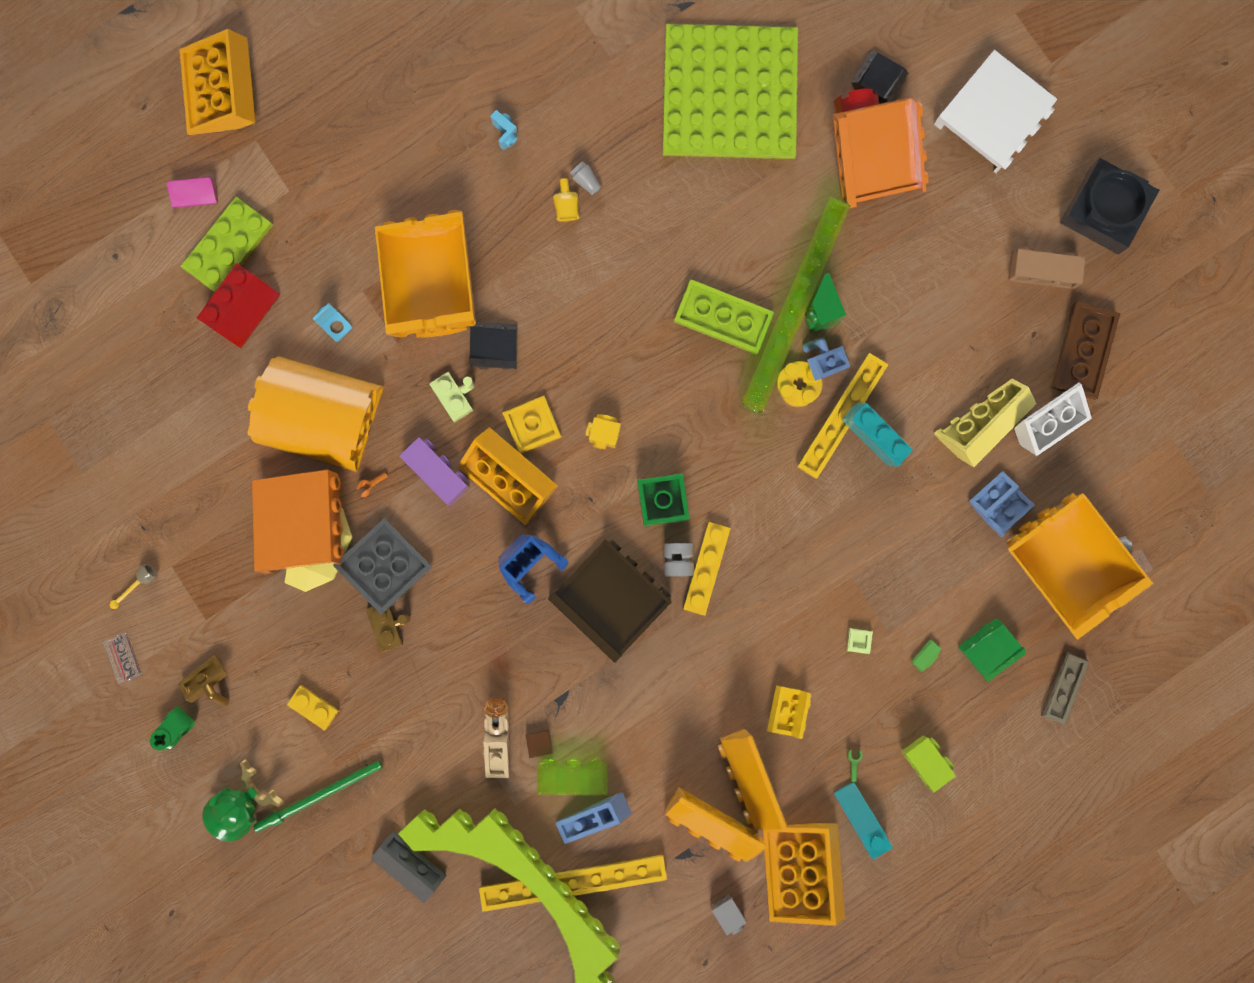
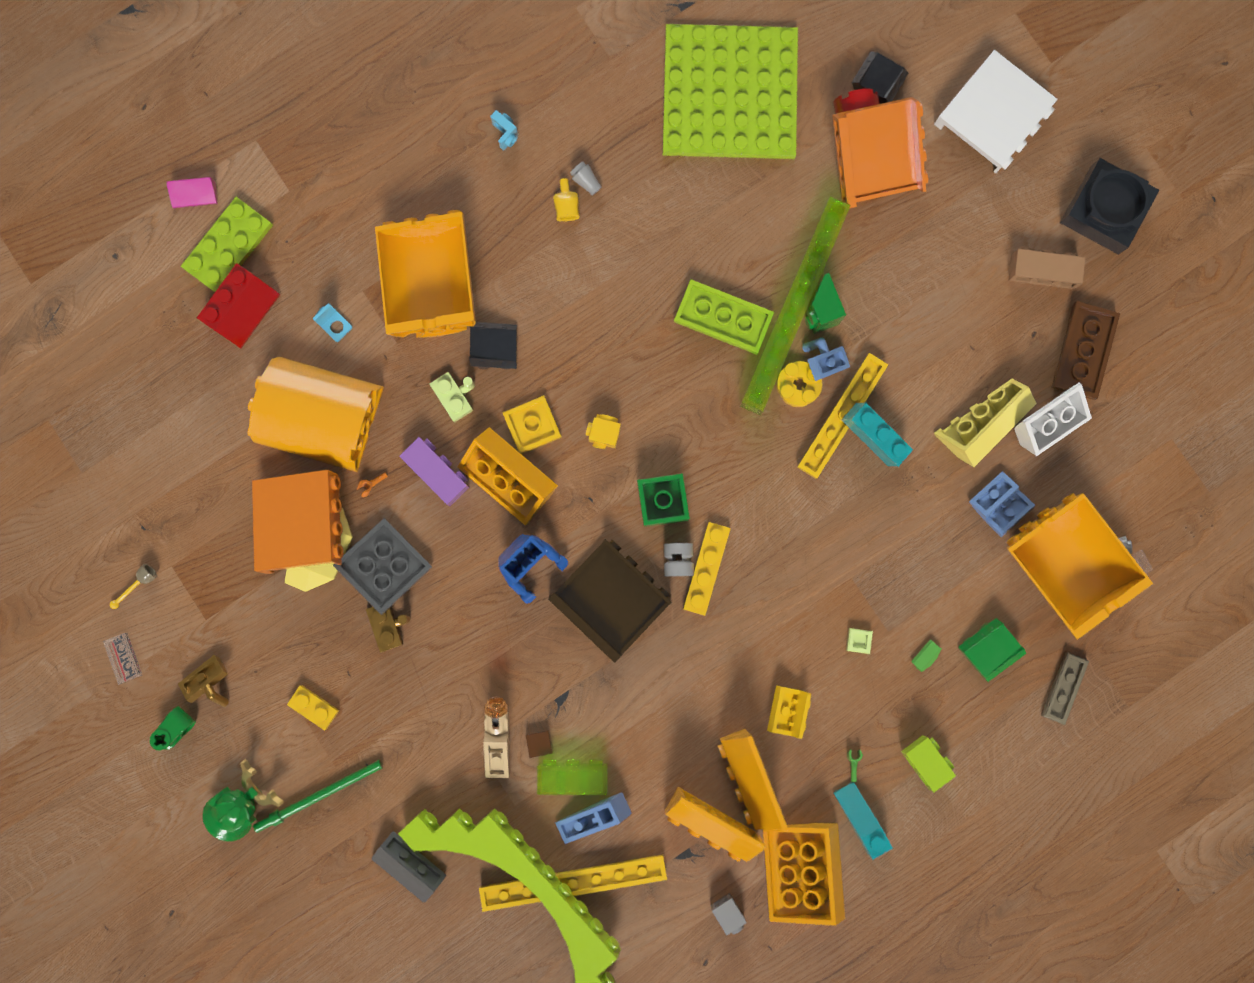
(217, 83): light orange slope -> none

